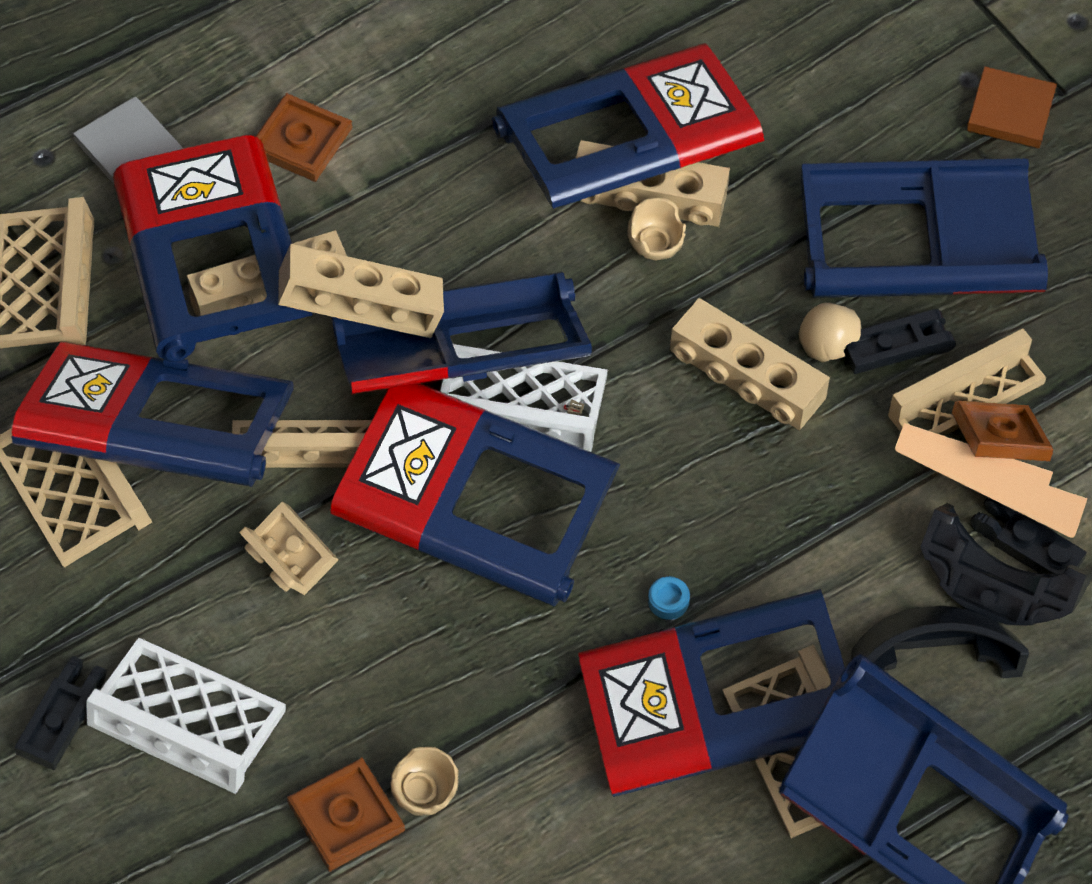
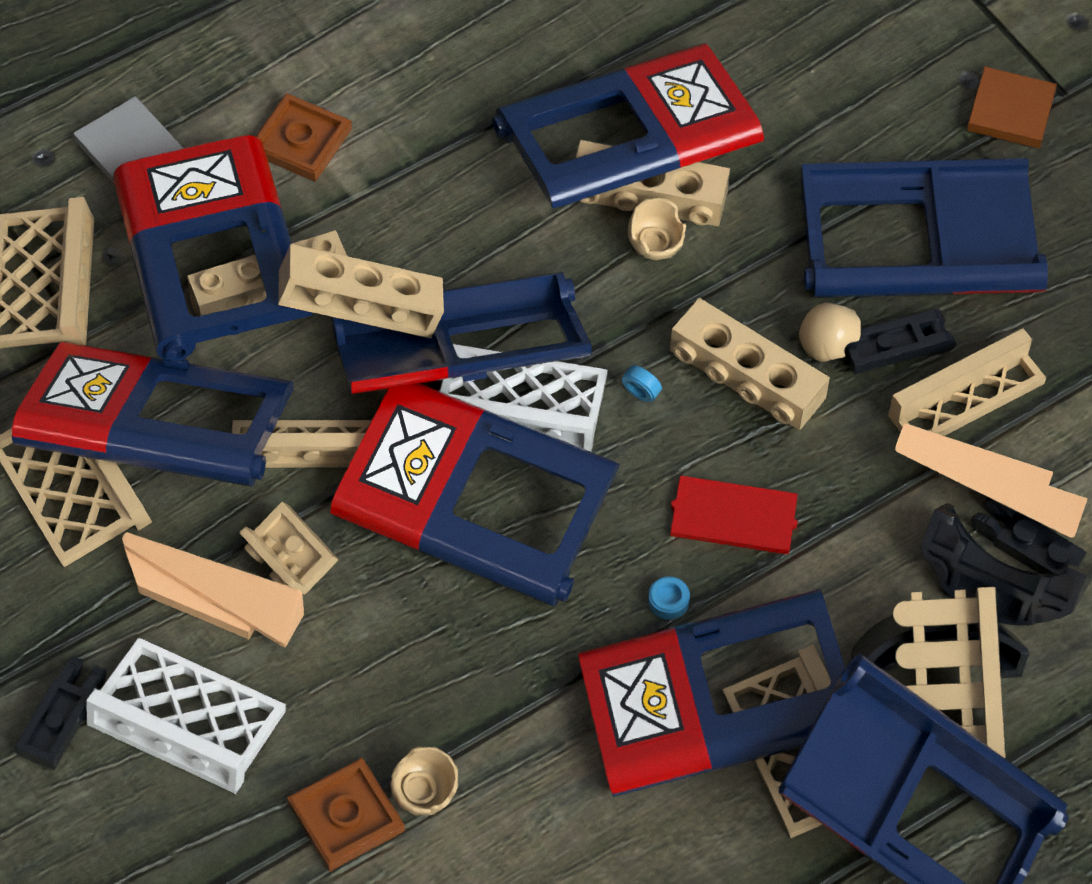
(214, 591): none -> light nougat wedge
(574, 407): dark tan piece -> none
(641, 383): none -> dark azure tile
(734, 515): none -> red piece
(959, 654): none -> tan fence
(1002, 431): dark orange tile -> none

